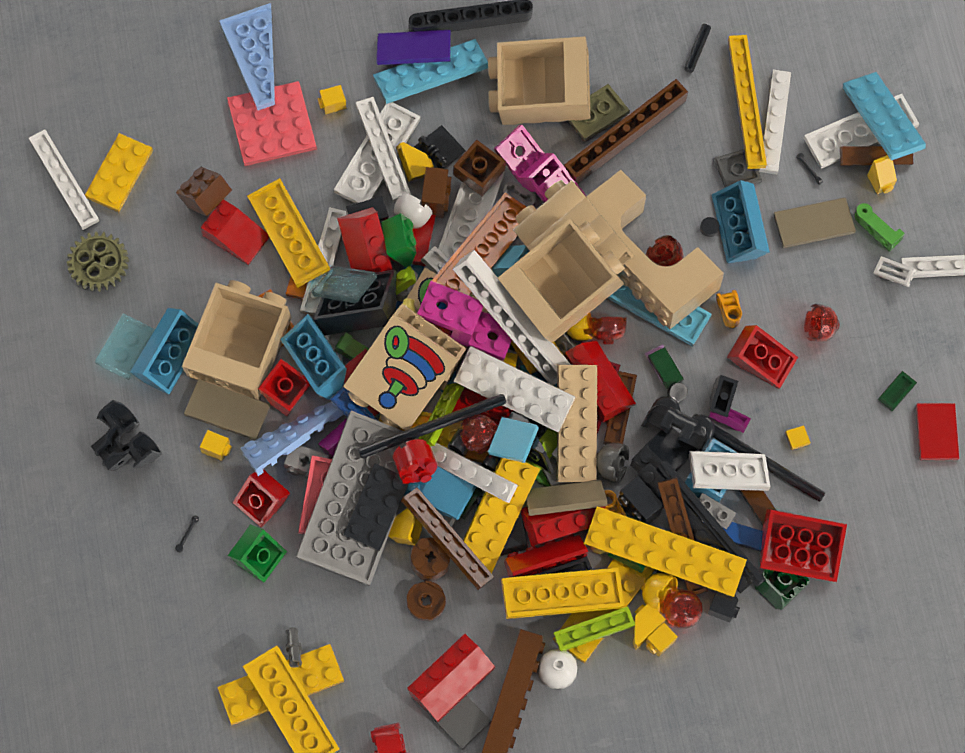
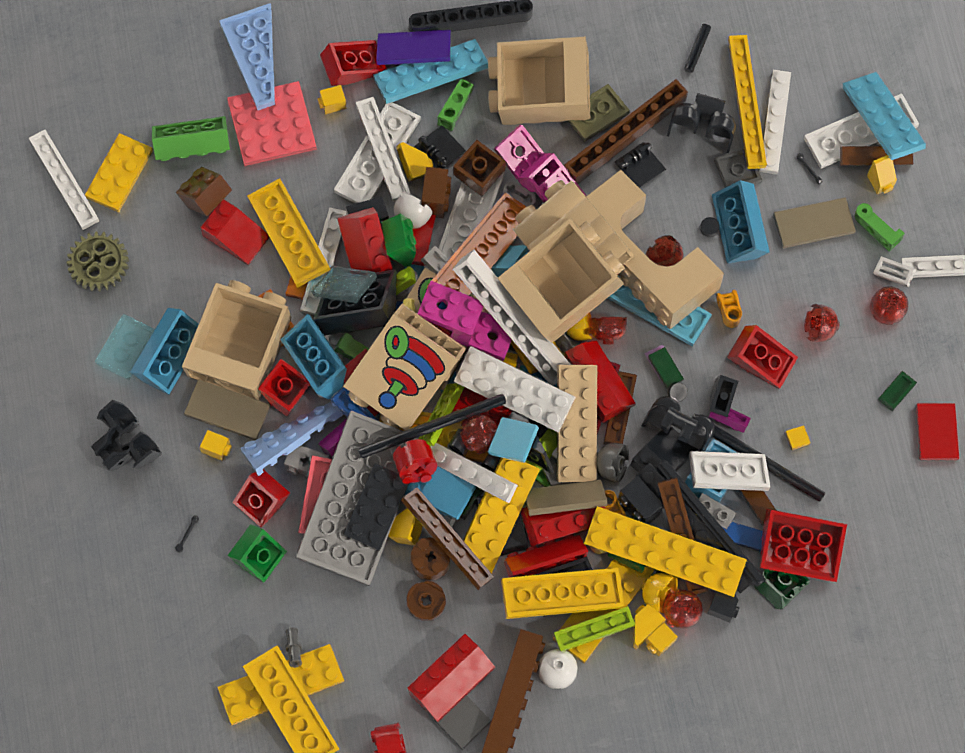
(190, 138): none -> bright green slope
(350, 61): none -> red slope
(455, 105): none -> bright green leg
(640, 164): none -> black hinge
(709, 109): none -> black piece
(889, 305): none -> clear red cylinder

